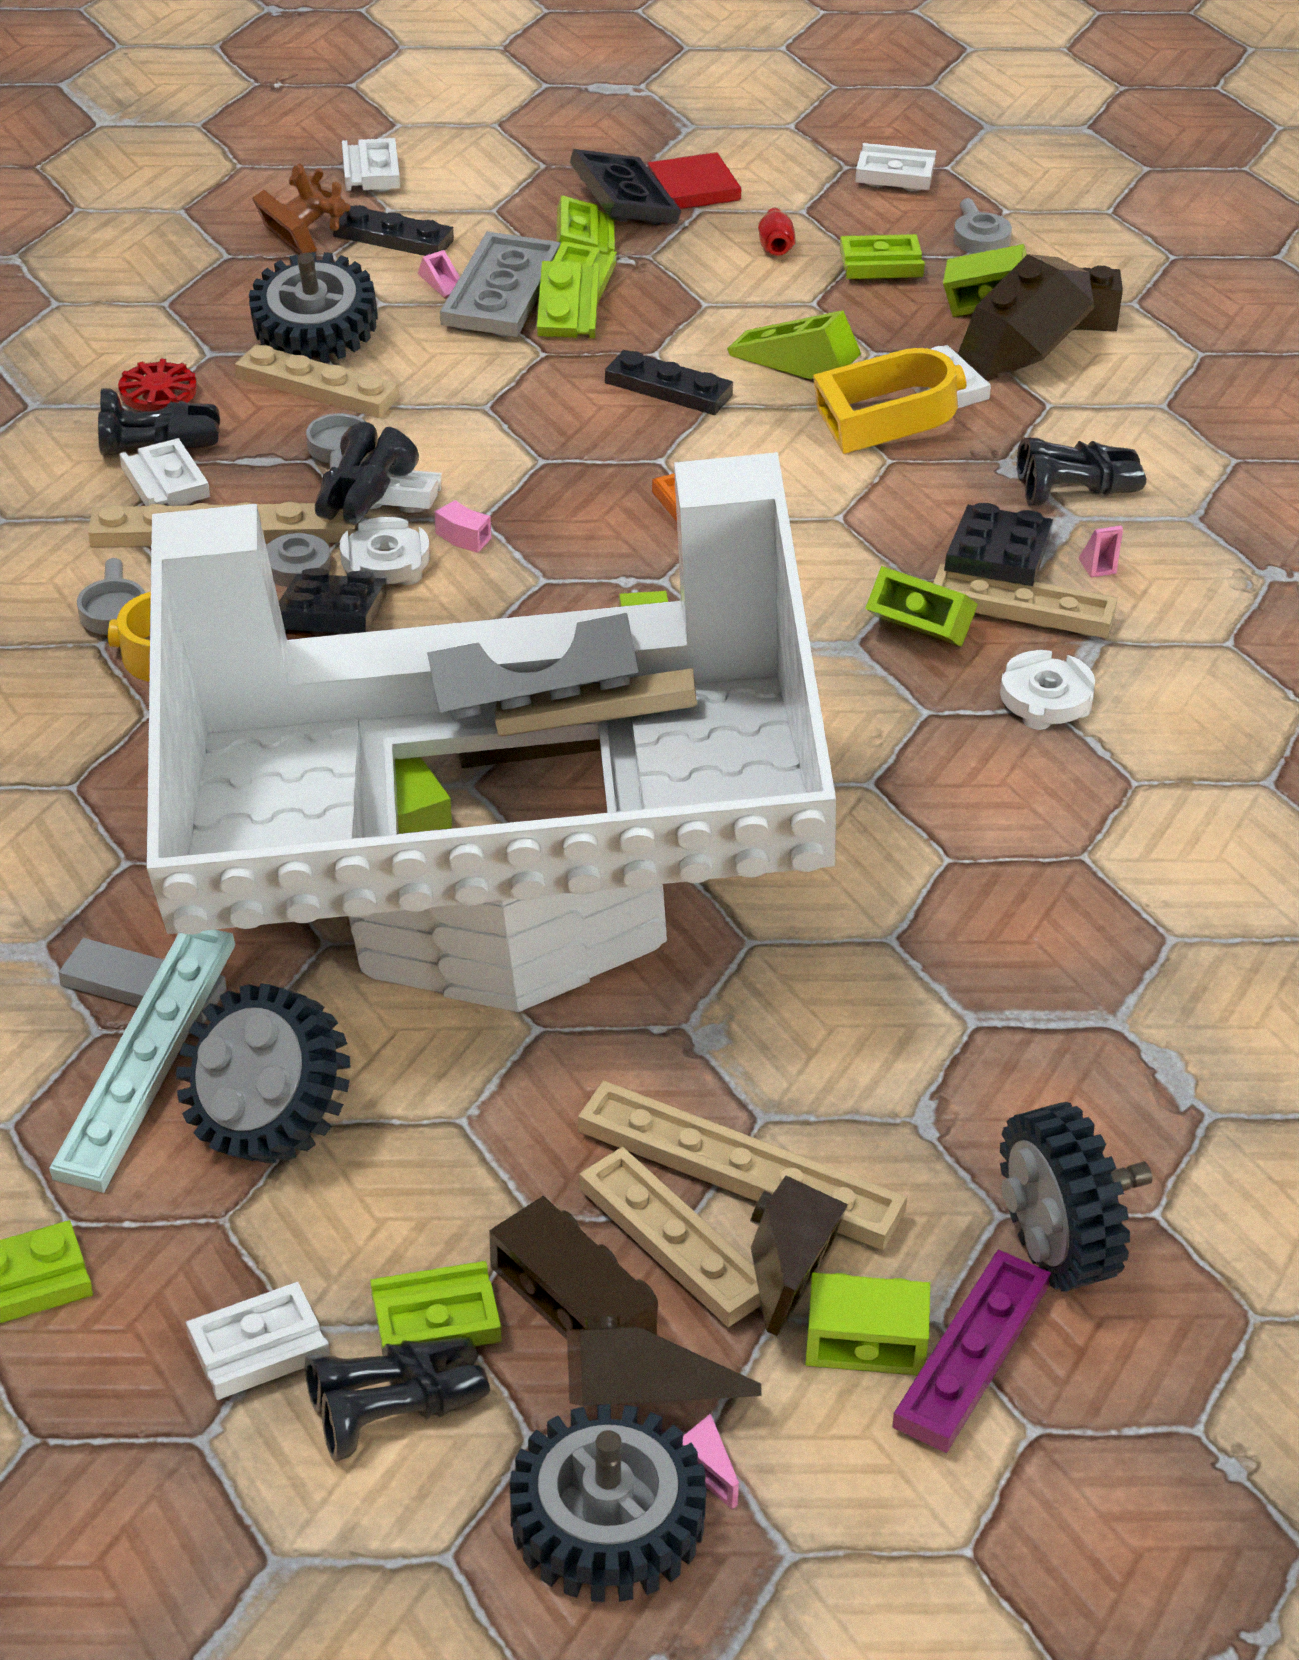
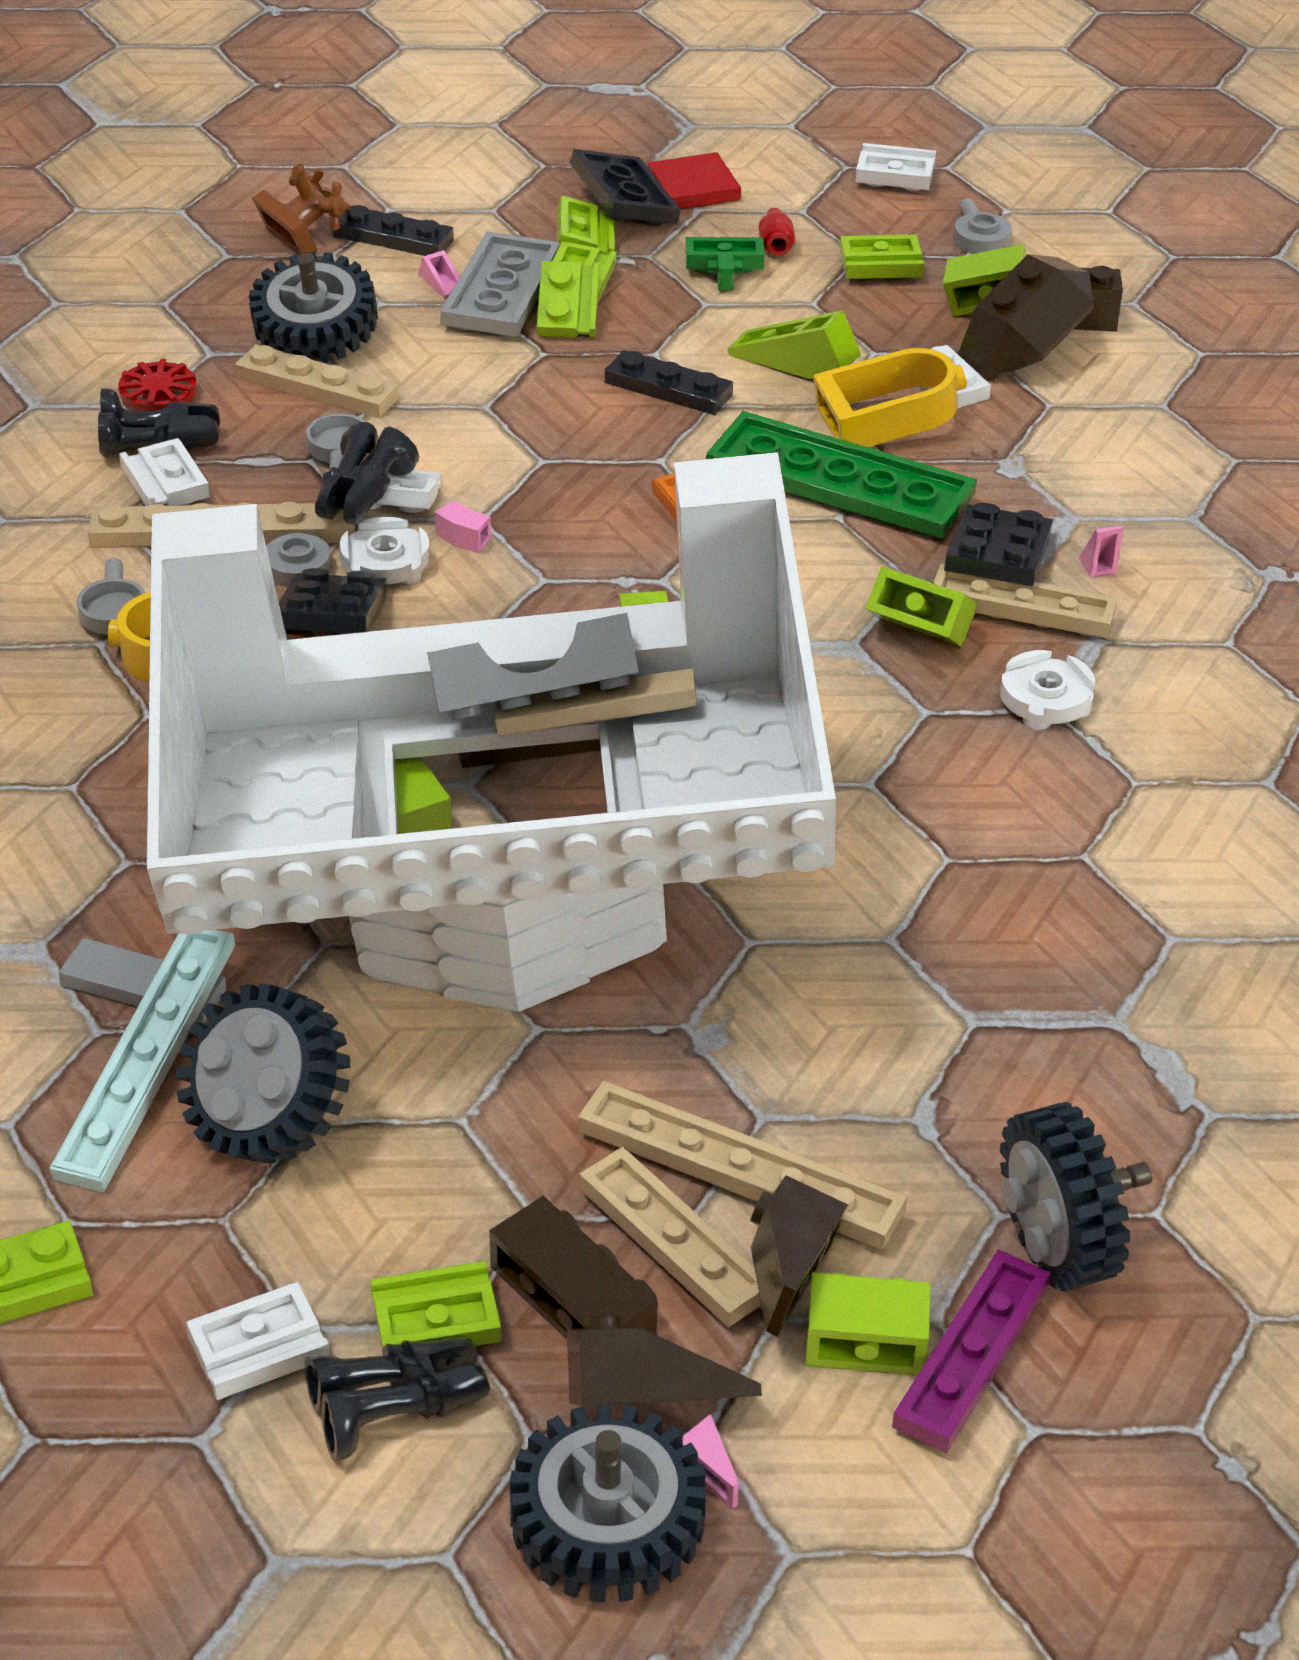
(371, 164): white plate -> none
(724, 256): none -> green hinge
(852, 474): none -> green plate
(1094, 465): black piece -> none

